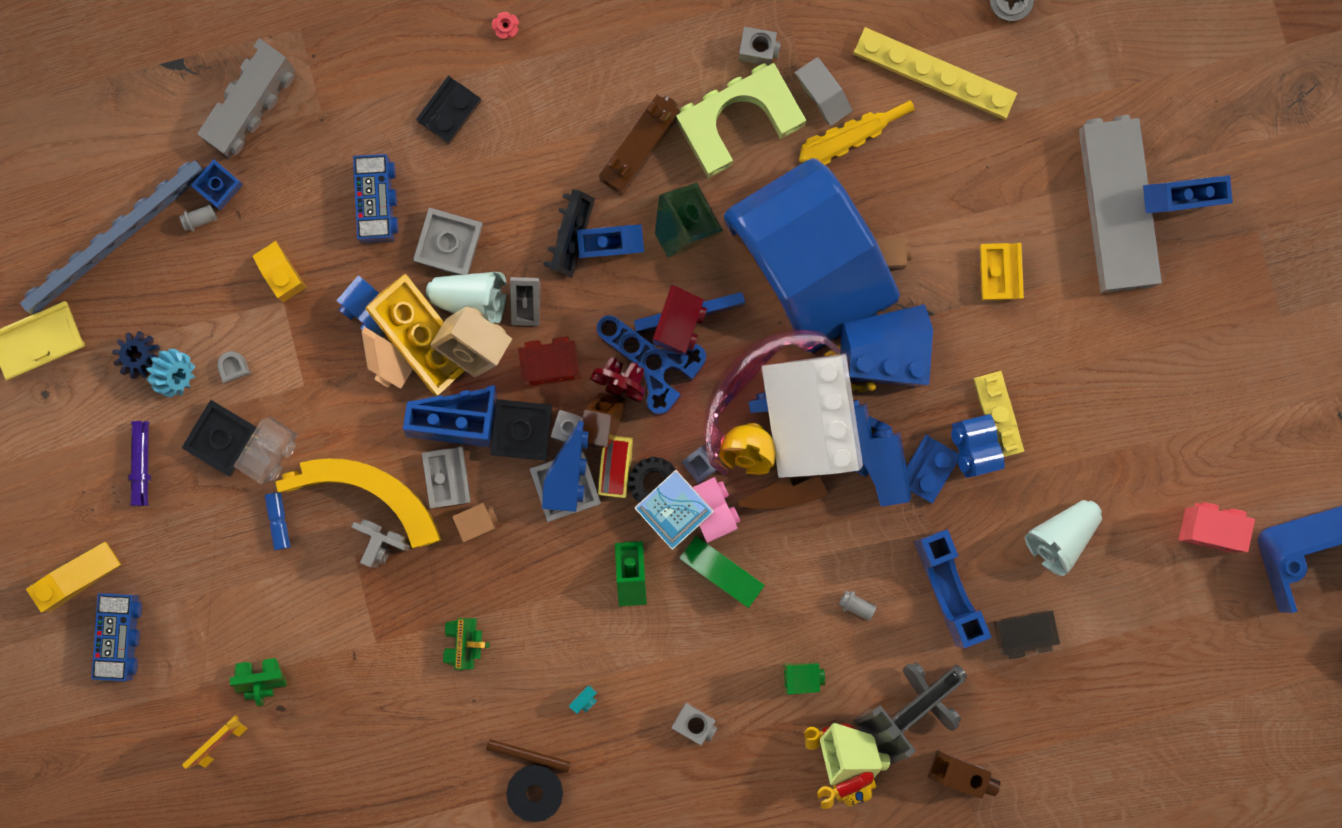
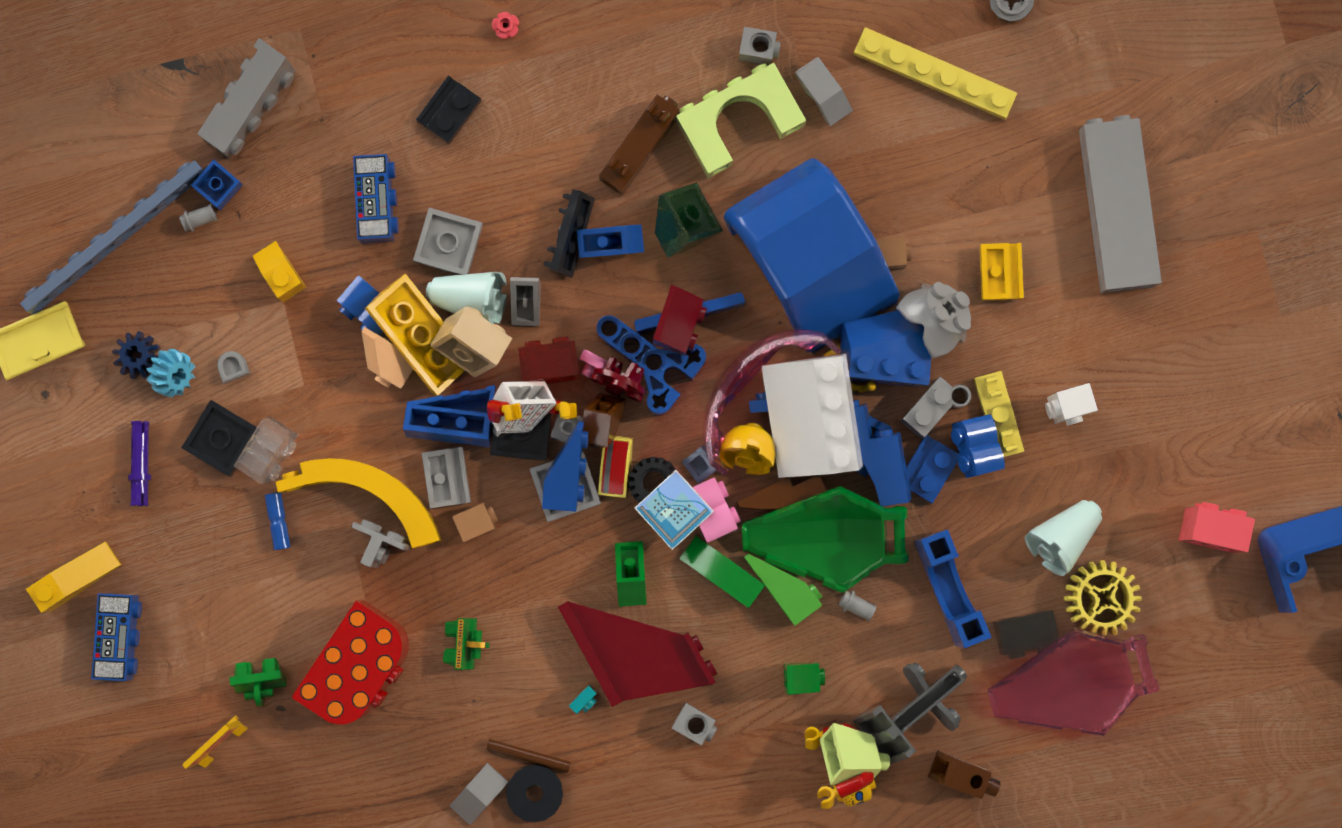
(355, 666): none -> red brick
(478, 793): none -> light grey slope
(523, 405): none -> torso
(591, 361): none -> bright pink tile
(635, 657): none -> dark red piece
(789, 592): none -> bright green slope
(829, 537): none -> green windscreen
(854, 133): yellow sword -> none
(932, 407): none -> light grey hinge
(941, 313): none -> light grey brick
(1071, 404): none -> white brick
(1075, 683): none -> clear pink windscreen
(1110, 588): none -> light yellow gear
(1187, 194): blue brick -> none

